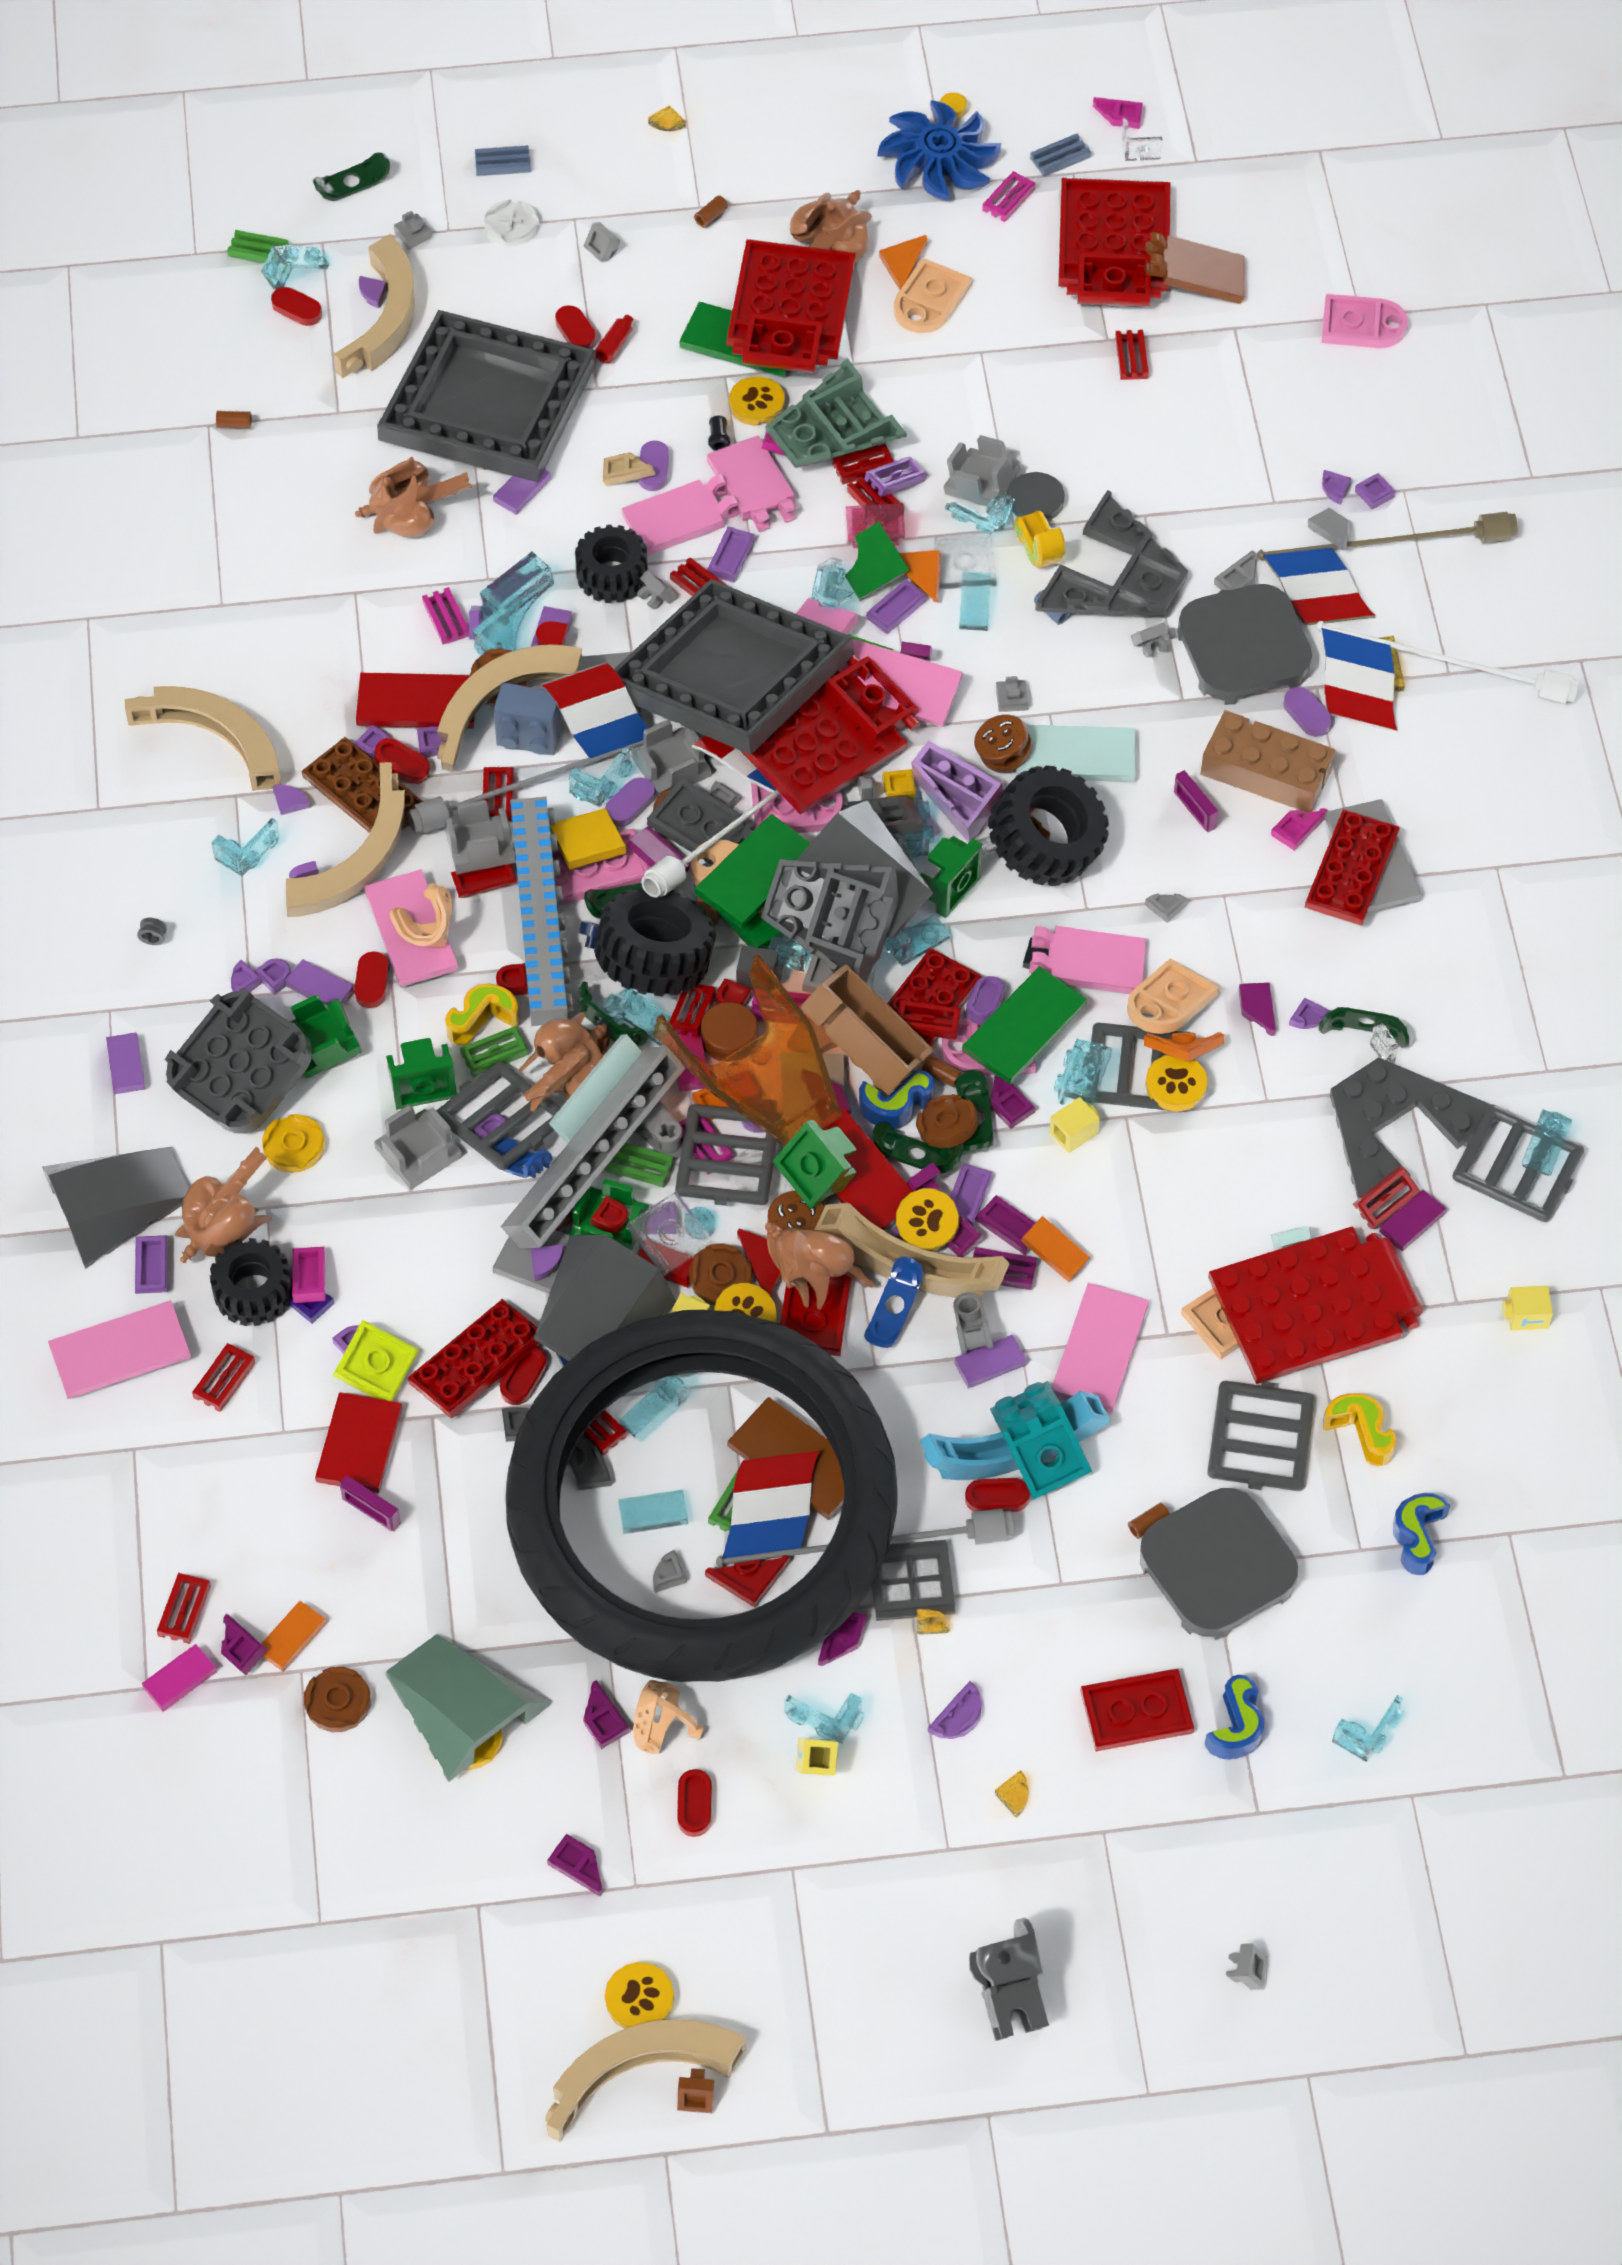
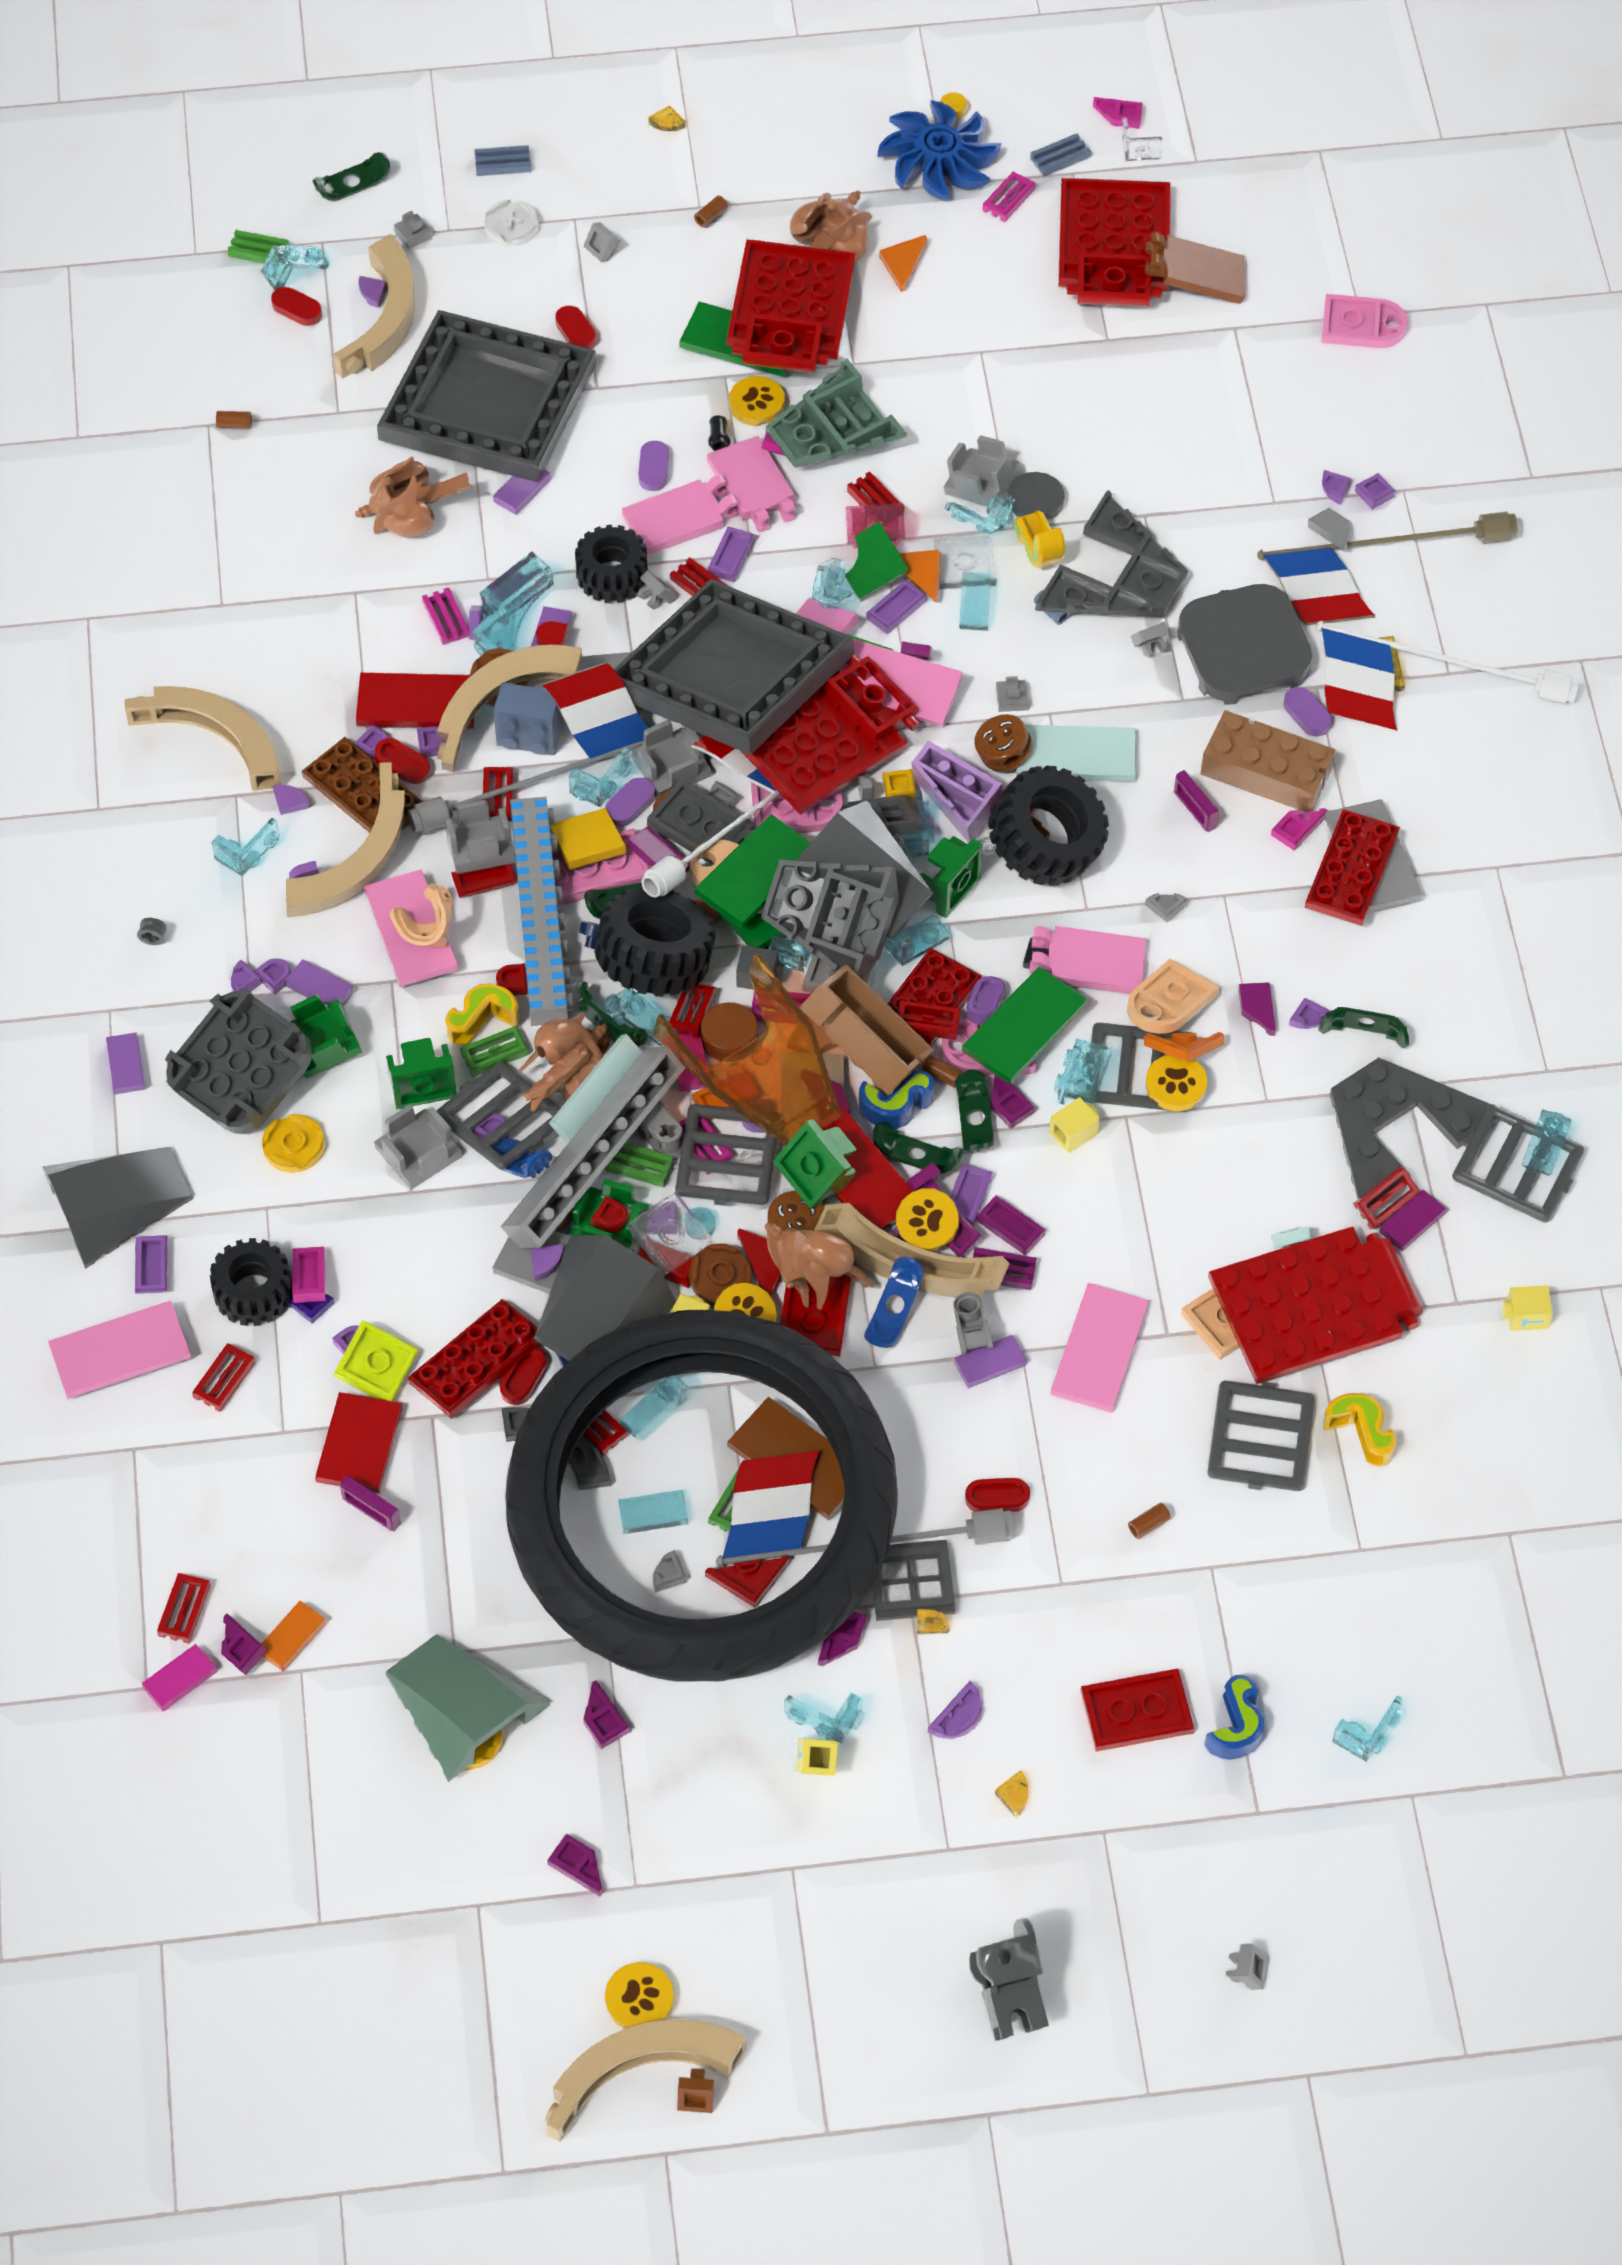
(217, 1214): nougat hair -> none
(337, 1699): dark orange tile -> none
(371, 979): red tile -> none
(614, 339): red cylinder -> none
(625, 468): tan tile -> none
(650, 1734): light nougat helmet -> none
(694, 1803): red tile -> none
(733, 992): red tile -> none
(852, 472): red tile -> none
(899, 479): medium lavender tile -> none
(931, 294): light nougat tile -> none
(947, 1121): dark orange tile -> none
(990, 1454): medium azure arch -> none
(1038, 1423): teal bracket -> none
(1055, 1248): orange tile -> none
(1130, 338): red tile -> none
(1218, 1562): dark grey tile -> none
(1239, 574): light grey tile -> none
(1384, 1043): clear tile -> none
(1411, 1531): blue animal -> none

